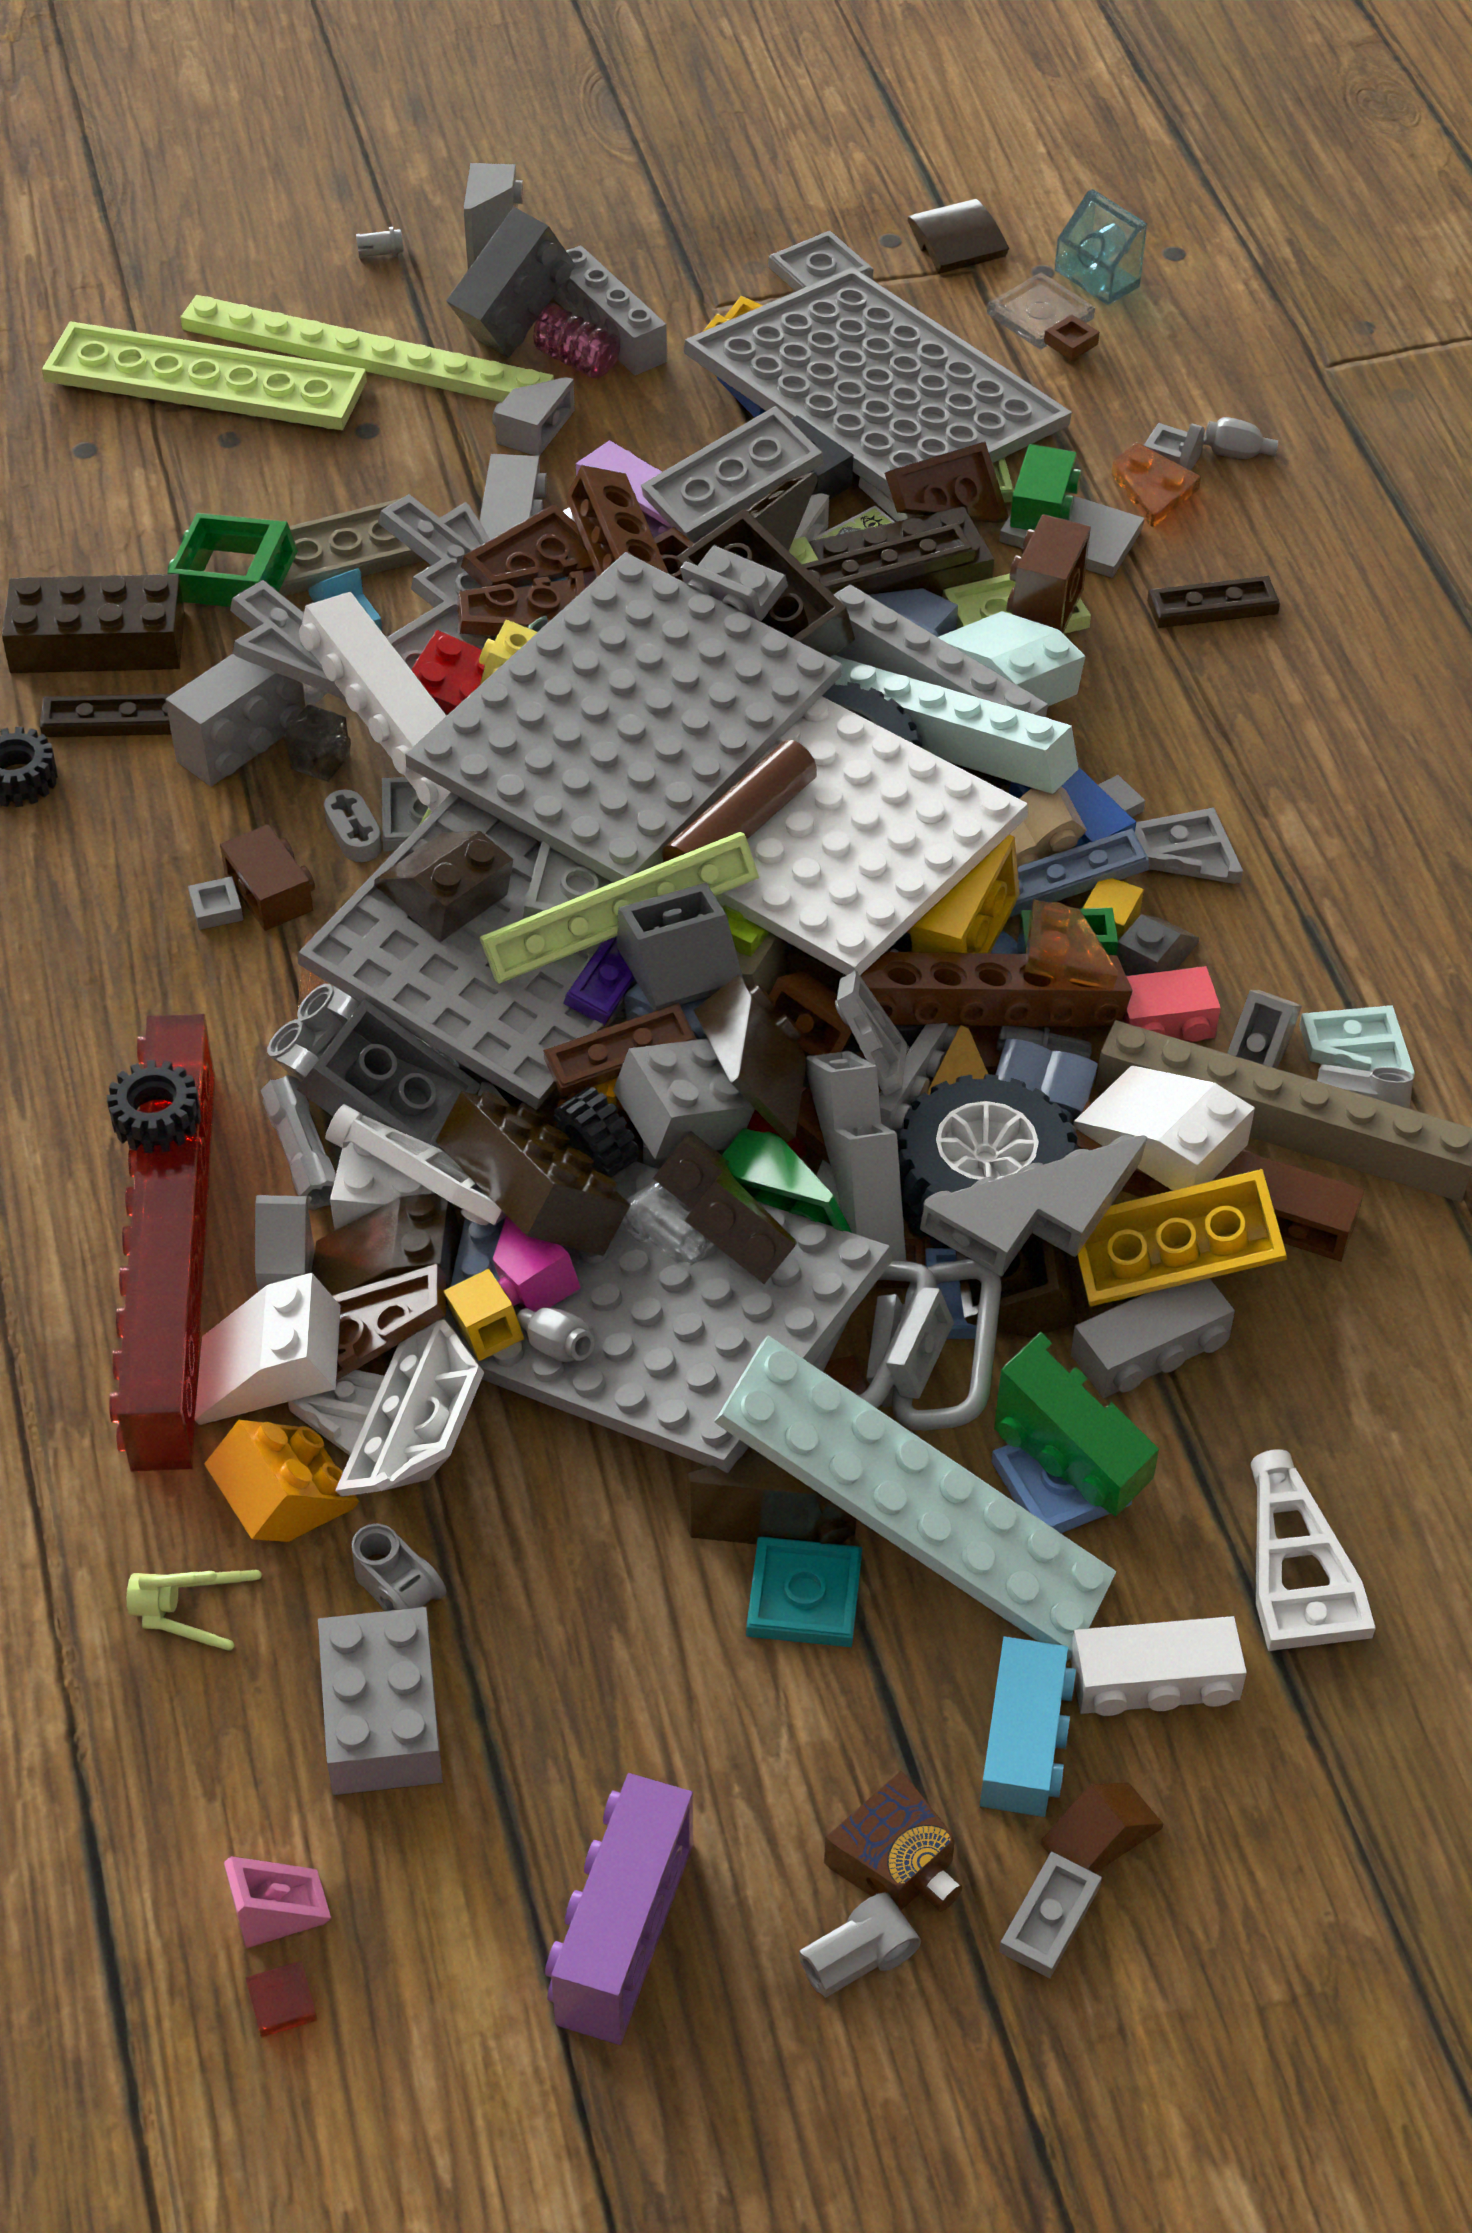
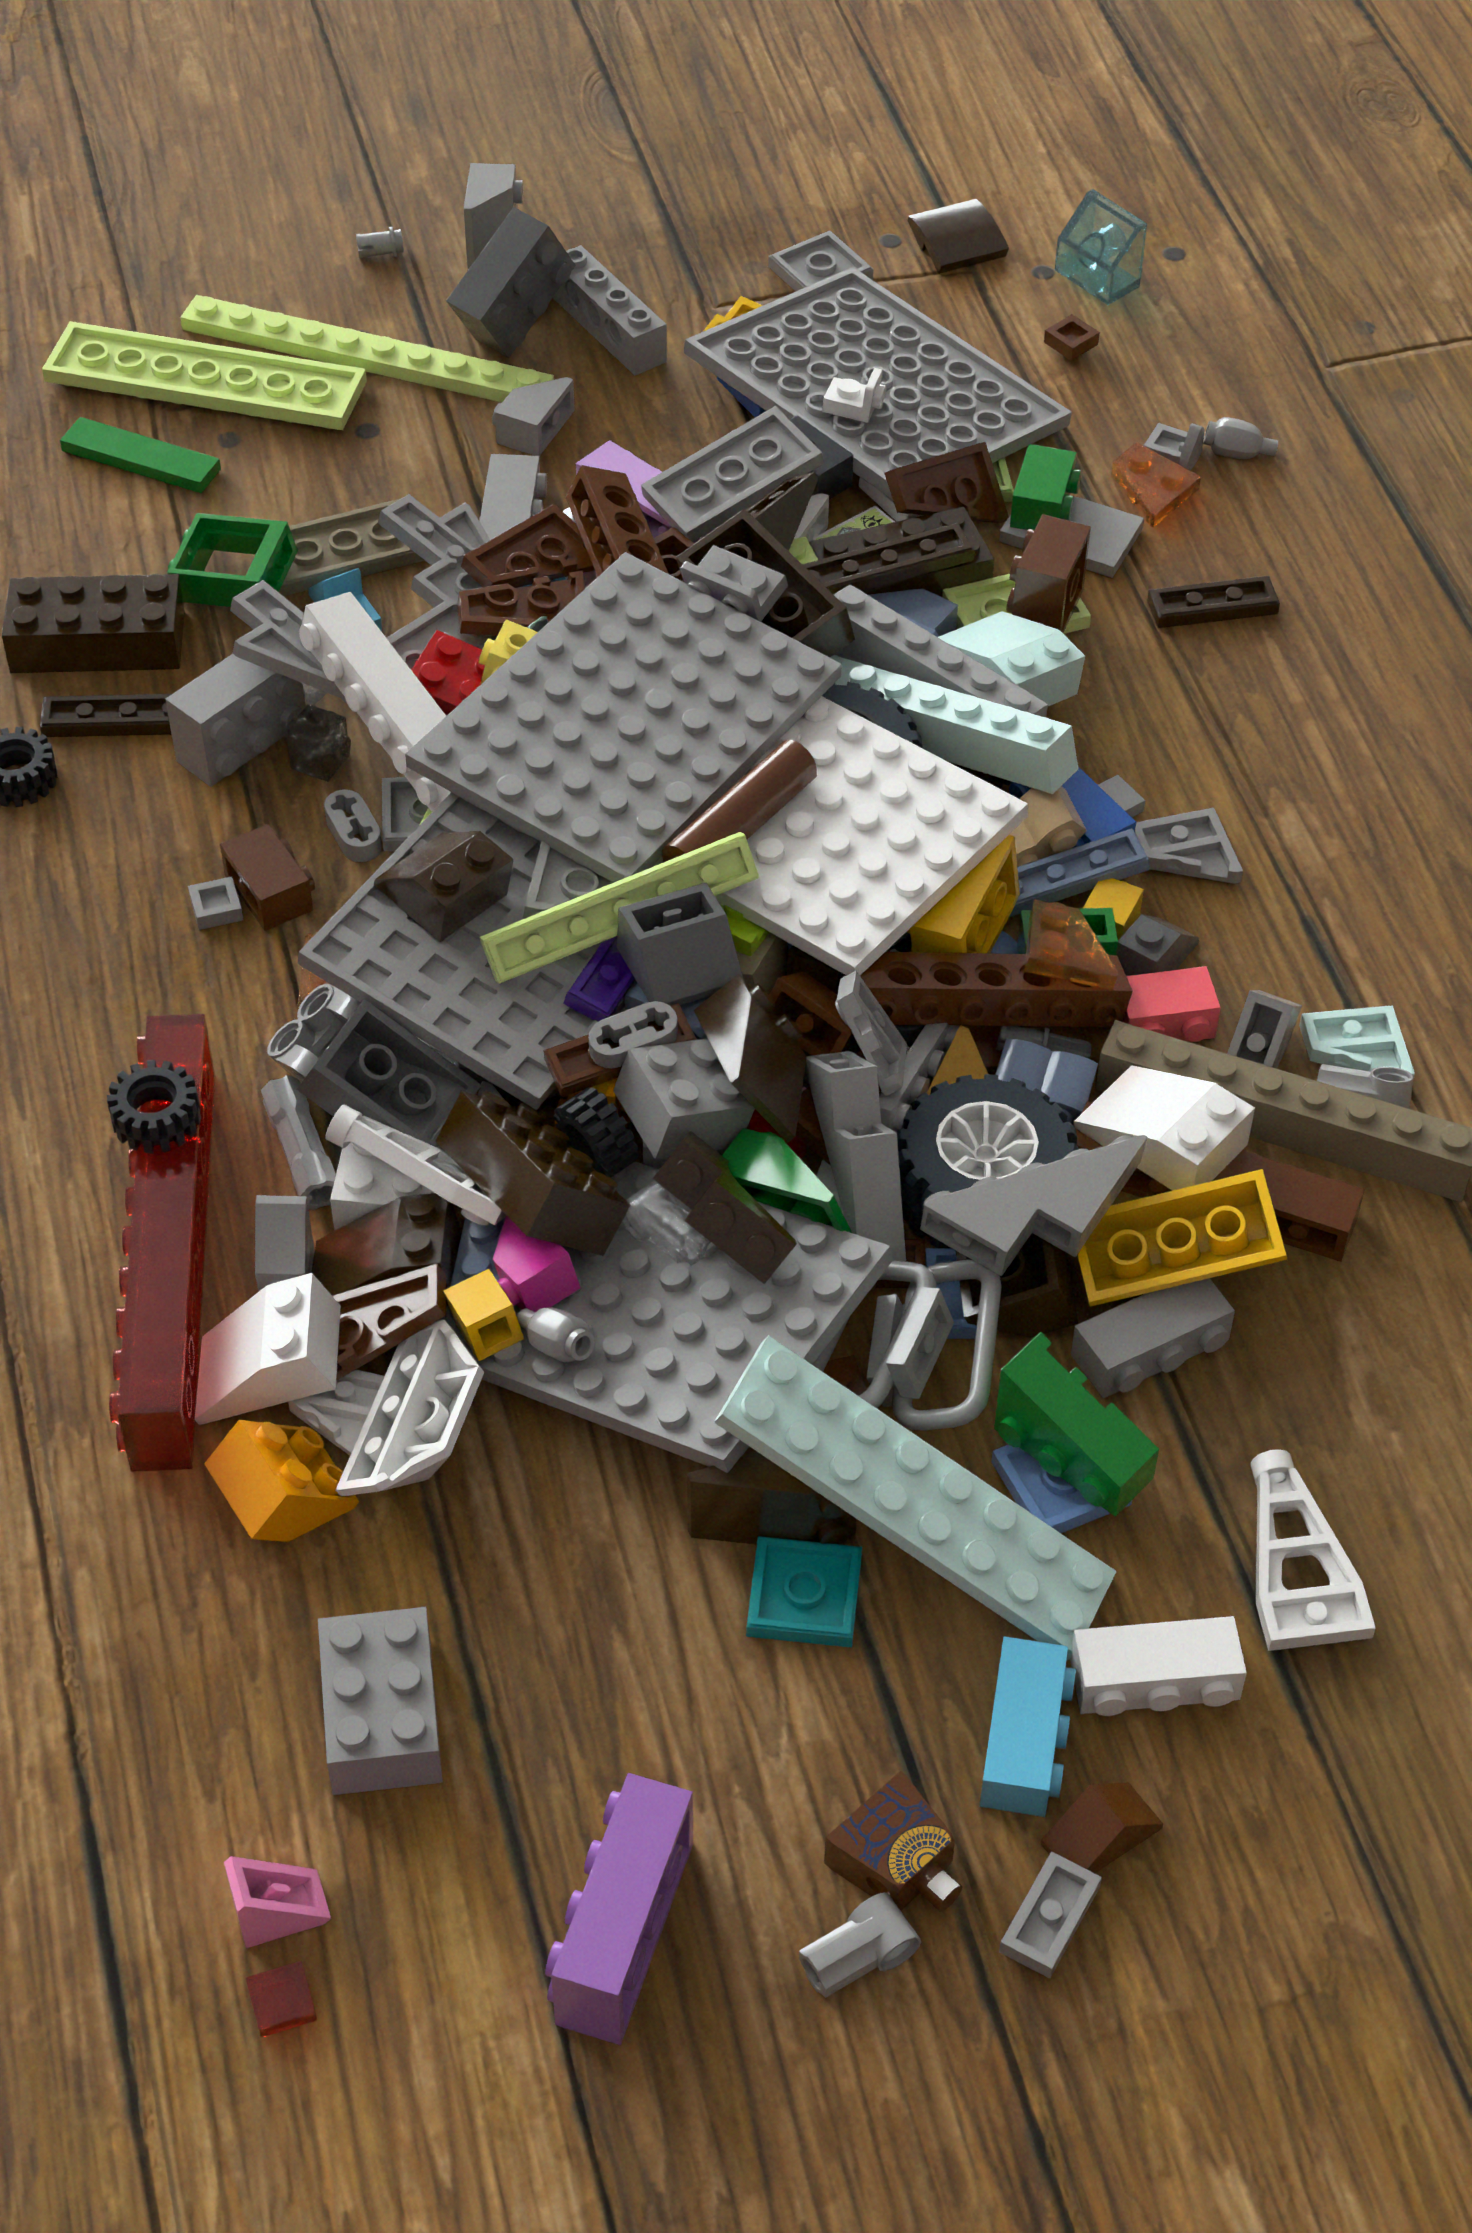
(140, 454): none -> green tile
(158, 1593): yellowish green plant -> none
(400, 1578): light grey piece -> none
(575, 341): clear pink piece -> none
(631, 1031): none -> light grey beam
(855, 400): none -> white bracket
(1036, 307): clear tile -> none

